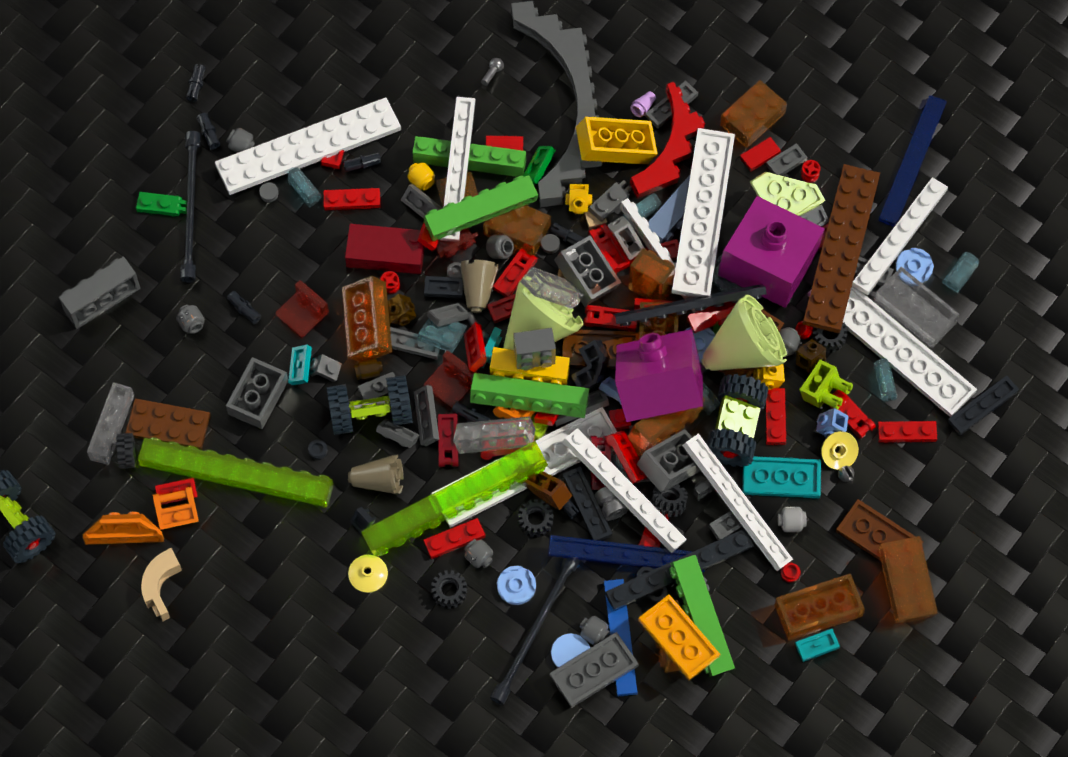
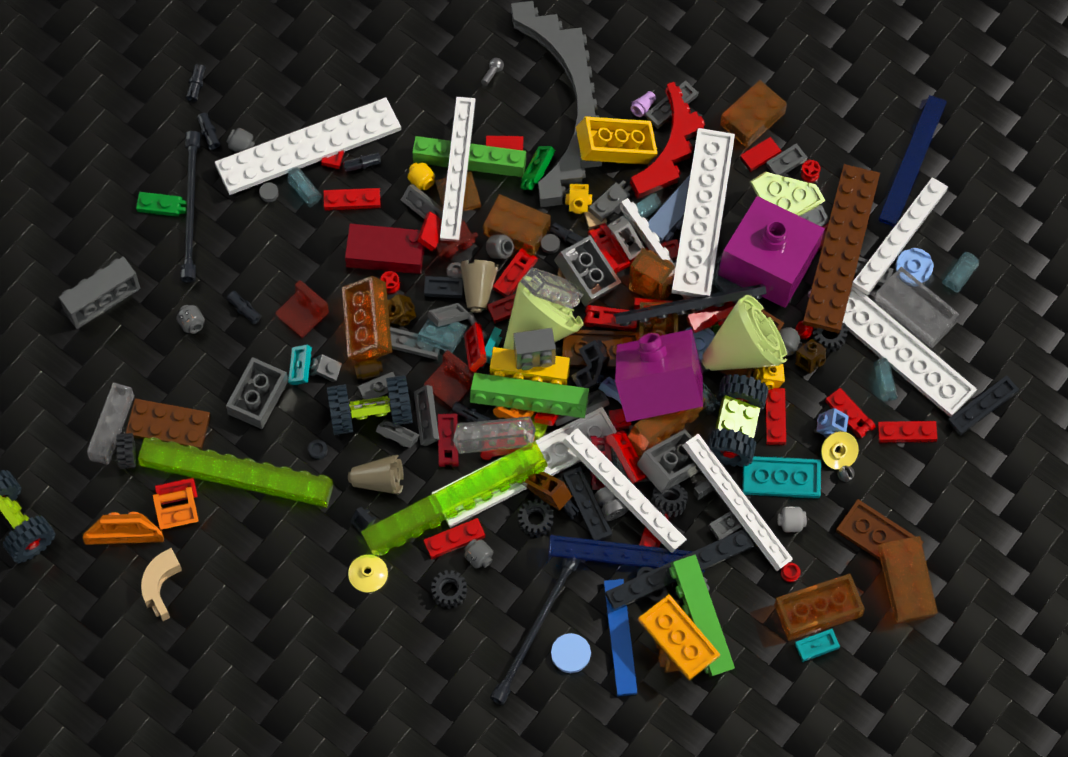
(480, 207): bright green brick -> none
(516, 585): light blue tile -> none
(594, 630): dark grey head -> none
(594, 669): dark grey plate -> none
(820, 383): lime brick -> none

